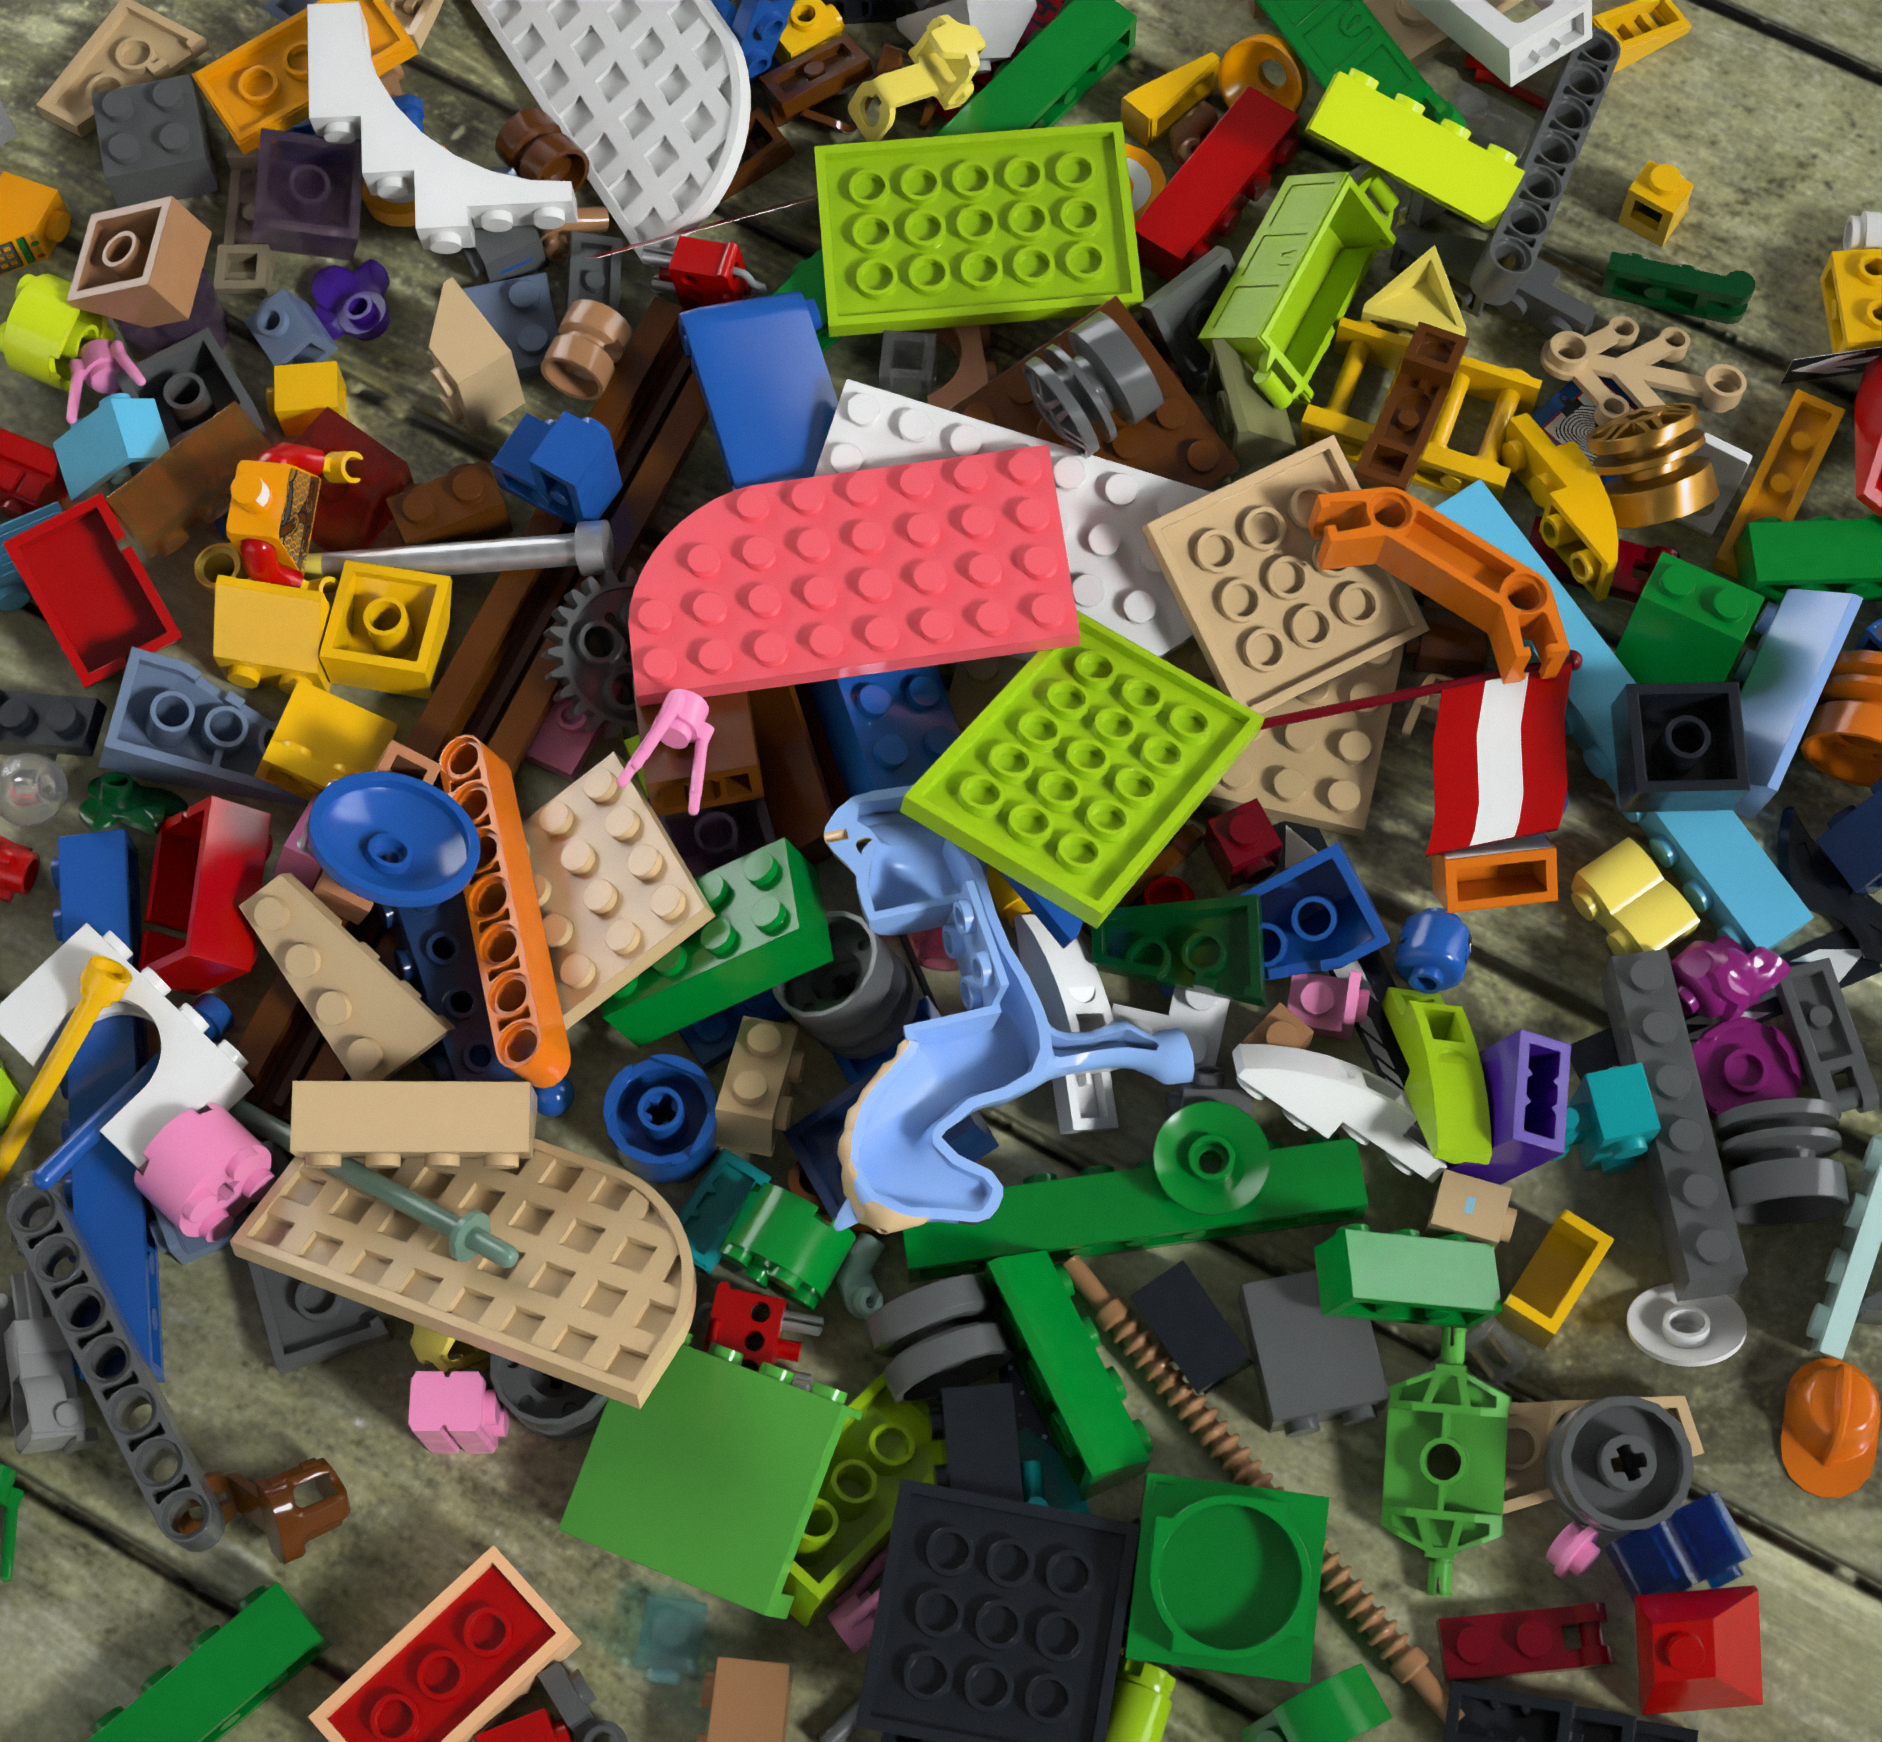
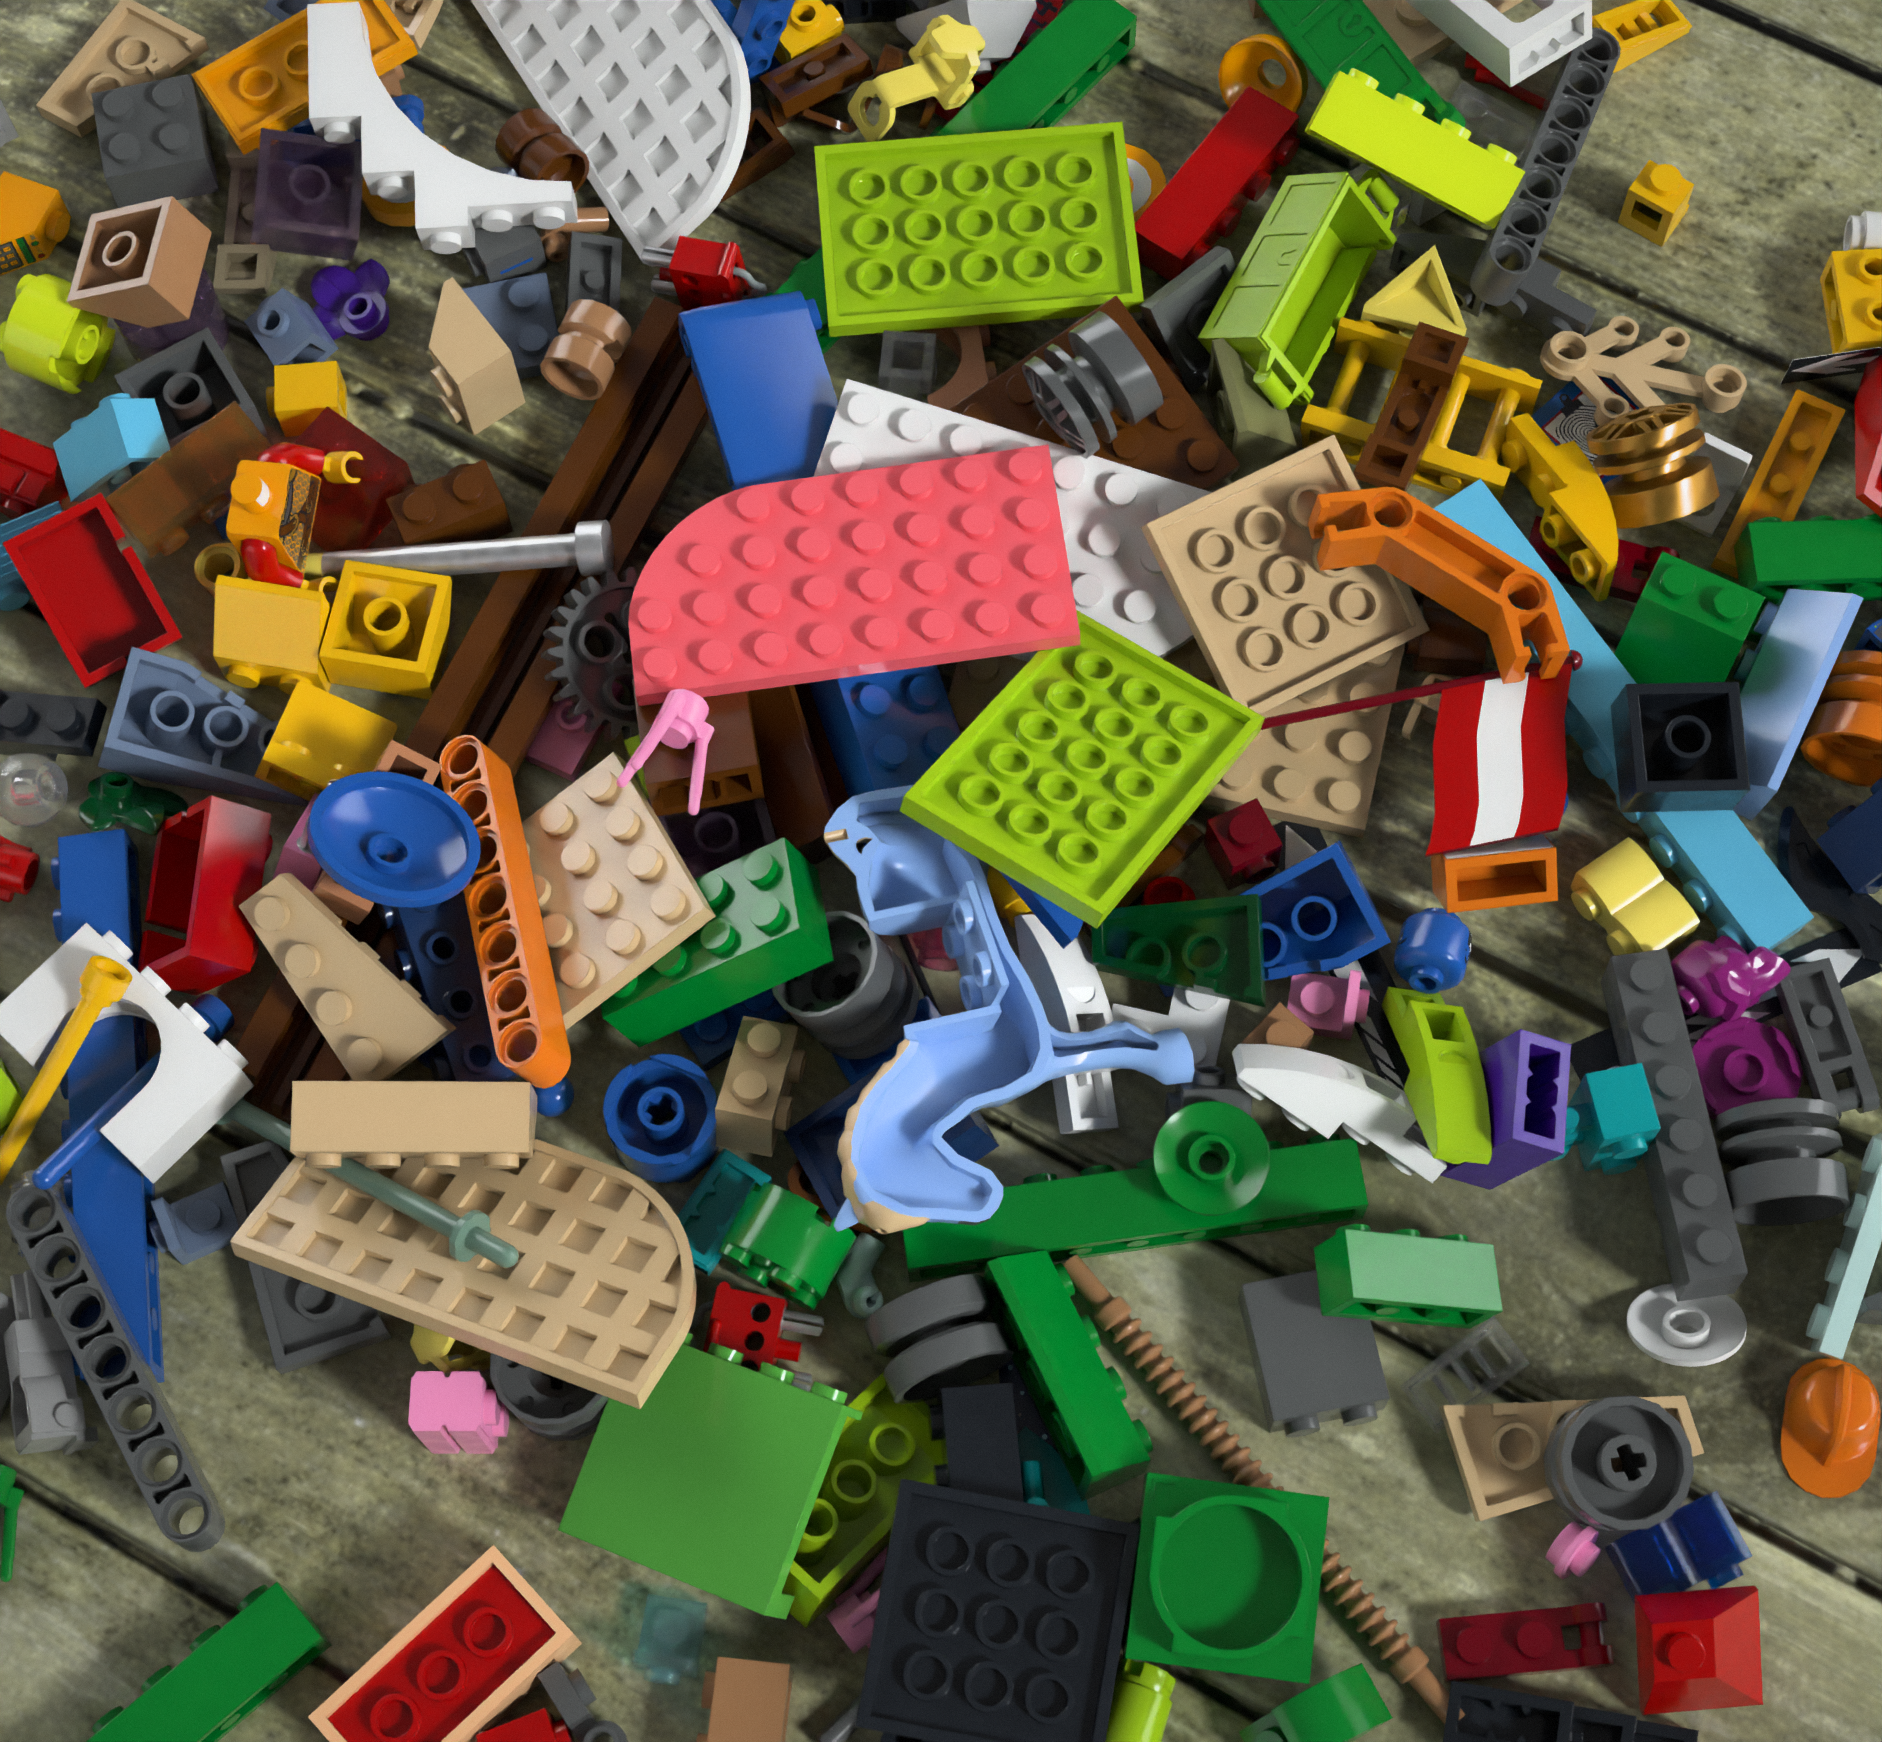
(97, 365): bright pink plant -> none
(205, 1171): bright pink brick -> none
(273, 1506): reddish brown piece -> none
(560, 467): blue brick -> none
(704, 226): red sticker -> none
(1162, 102): yellow slope -> none
(1186, 133): medium nougat arm -> none
(1192, 1329): black hinge -> none
(1471, 1209): tan brick -> none
(1473, 1419): bright green plate -> none
(1554, 1278): yellow panel -> none
(1677, 288): dark green plate -> none

